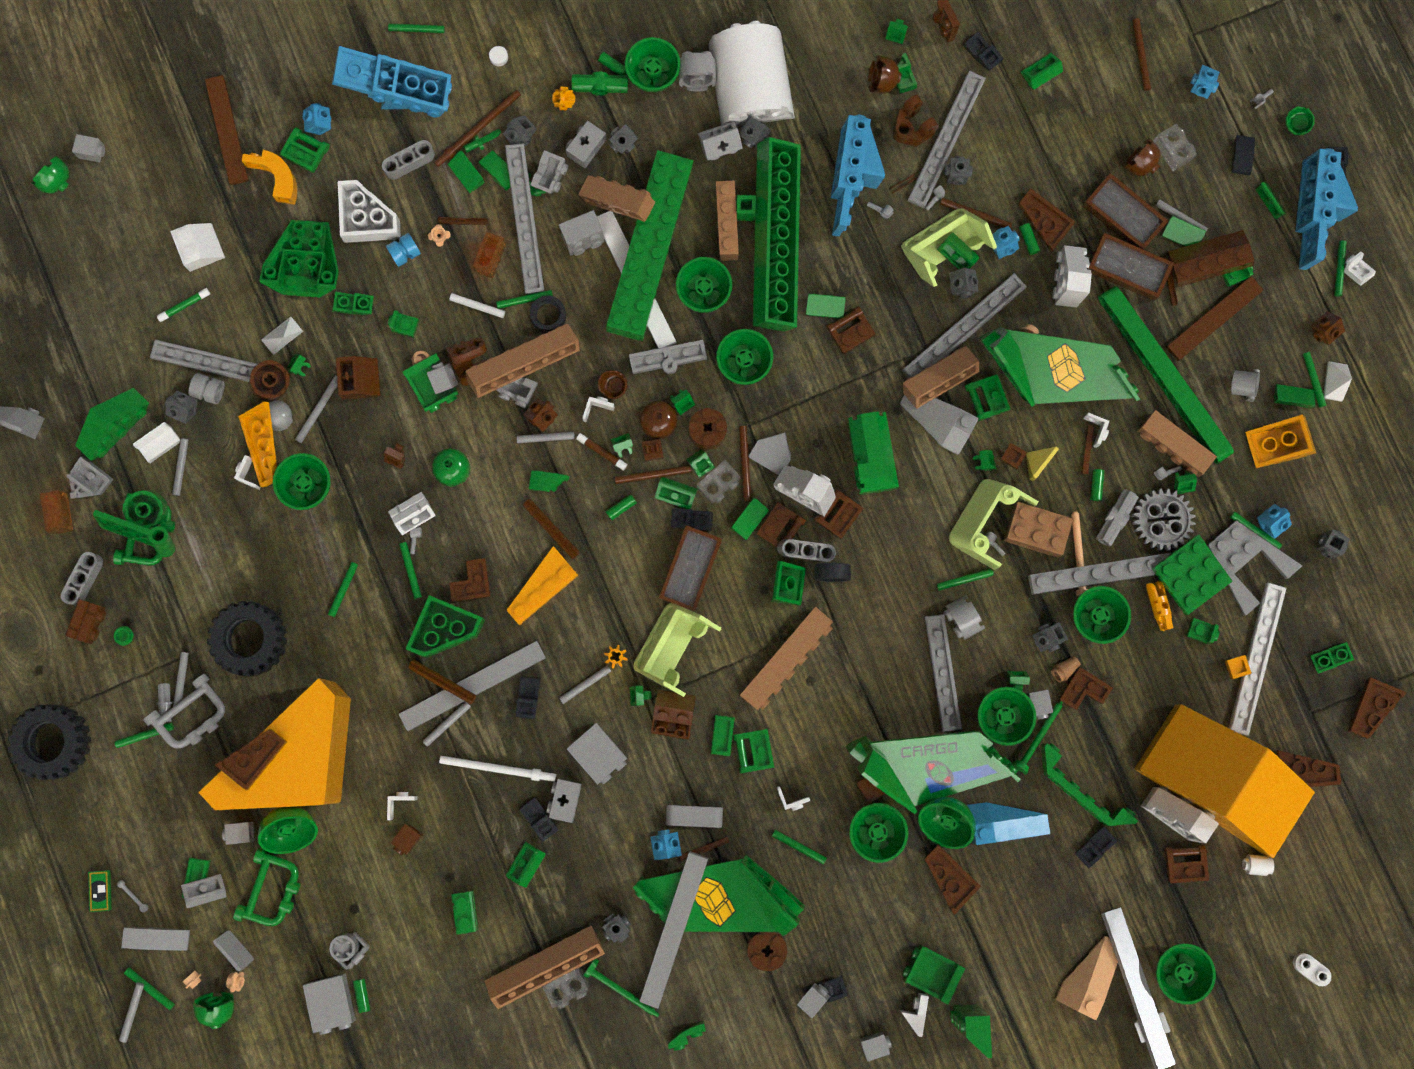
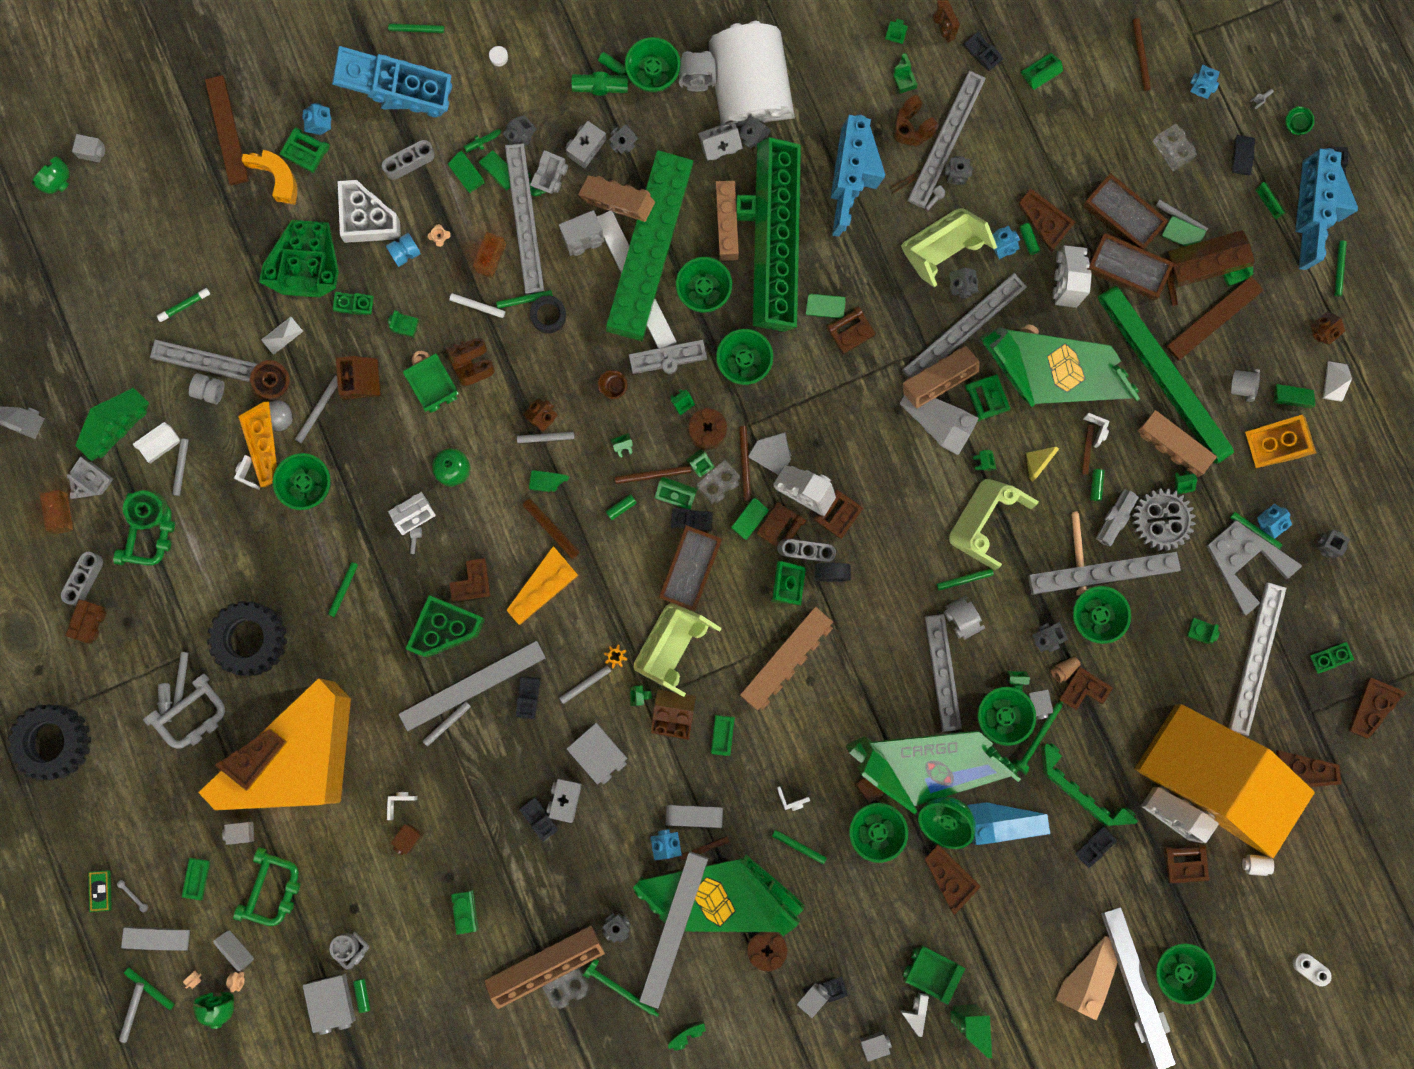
(123, 635): green plate -> none
(141, 736): green bar -> none
(156, 537): green piece -> none
(181, 406): dark grey brick -> none
(197, 245): white slope -> none
(203, 891): light grey slope -> none
(287, 830): green piece -> none
(296, 363): green tile -> none
(395, 456): reddish brown tile -> none
(410, 570): green bar -> none
(442, 377): light grey brick -> none
(442, 682): reddish brown axle -> none
(451, 151): reddish brown bar -> none
(462, 221): reddish brown piece -> none
(519, 391): light grey cylinder -> none
(522, 360): medium nougat brick -> none
(525, 864): green slope -> none
(534, 774): white bar -> none
(563, 98): light orange gear -> none
(600, 402): white bracket -> none
(601, 451): reddish brown bar -> none
(652, 450): reddish brown tile -> none
(658, 420): reddish brown cylinder -> none
(760, 750): green plate -> none
(873, 453): green brick -> none
(883, 75): reddish brown cylinder -> none
(885, 212): light grey hand -> none
(958, 252): green slope -> none
(986, 217): reddish brown bar -> none
(992, 537): light grey hand -> none
(1013, 456): reddish brown tile -> none
(1038, 529): medium nougat brick -> none
(1144, 159): reddish brown cylinder -> none
(1160, 605): light orange hinge -> none
(1162, 473): light grey hand -> none
(1192, 574): green plate -> none
(1238, 667): light orange tile -> none
(1314, 380): green bar -> none
(1358, 269): white bracket -> none

